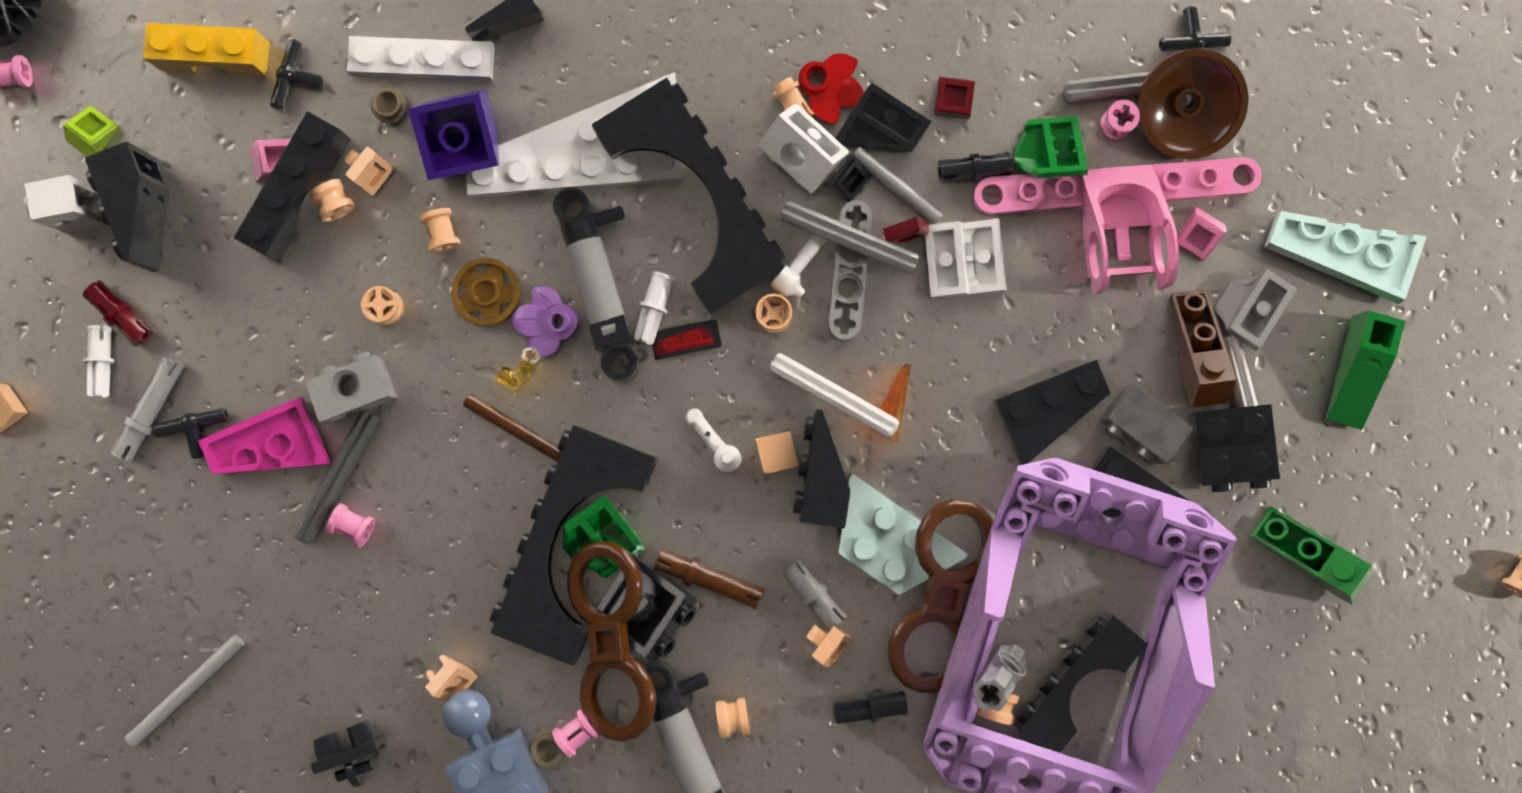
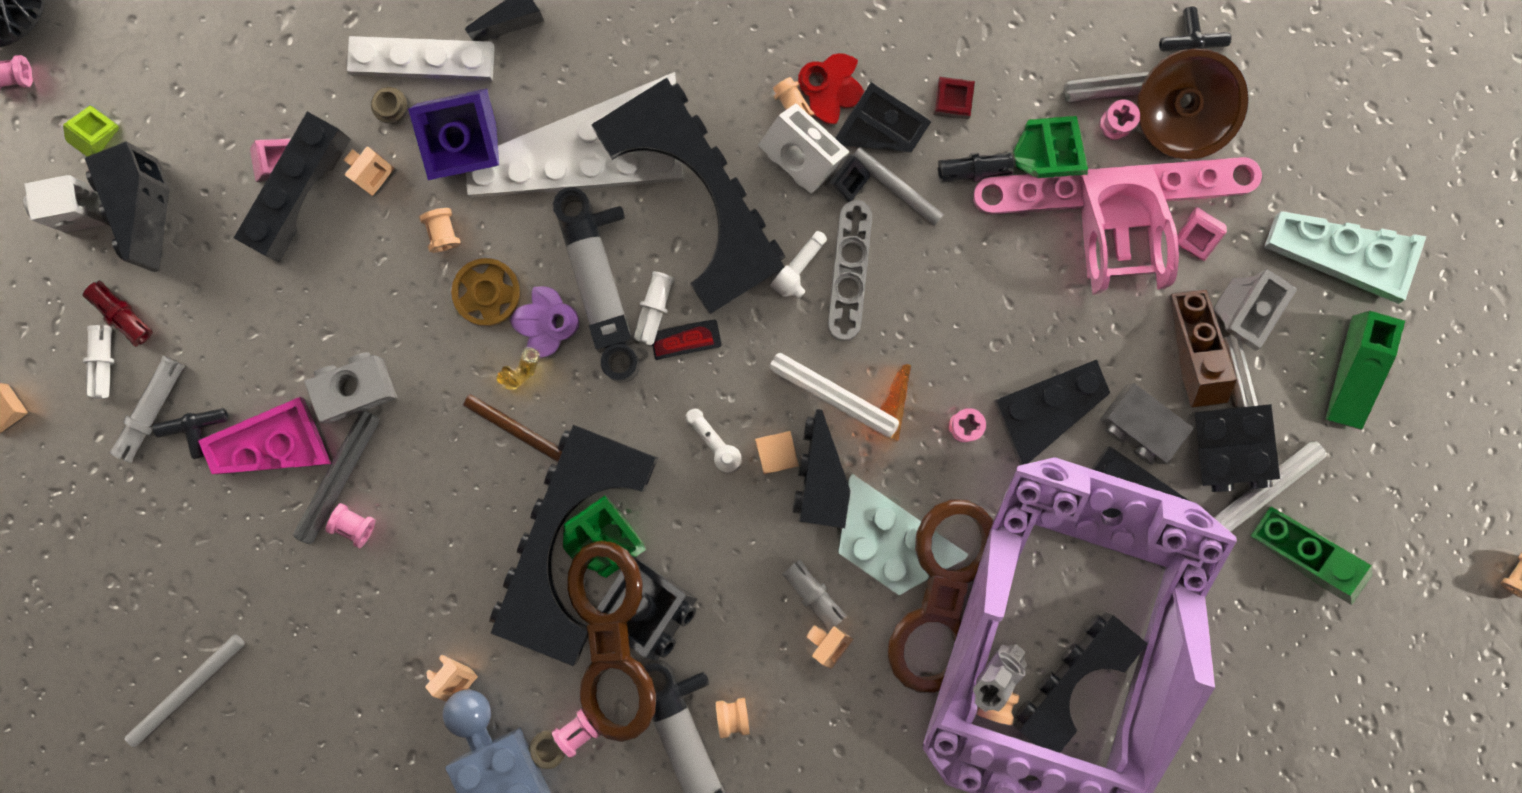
(188, 46): yellow arch -> none
(287, 74): black piece -> none
(331, 200): light nougat wheel -> none
(331, 755): black hips -> none
(374, 303): light nougat wheel -> none
(706, 577): reddish brown pin -> none
(773, 308): light nougat wheel -> none
(849, 237): light grey axle -> none
(870, 707): black axle -> none
(906, 231): dark red tile -> none
(965, 258): white slope -> none
(976, 419): none -> bright pink bush
(1256, 498): none -> white axle

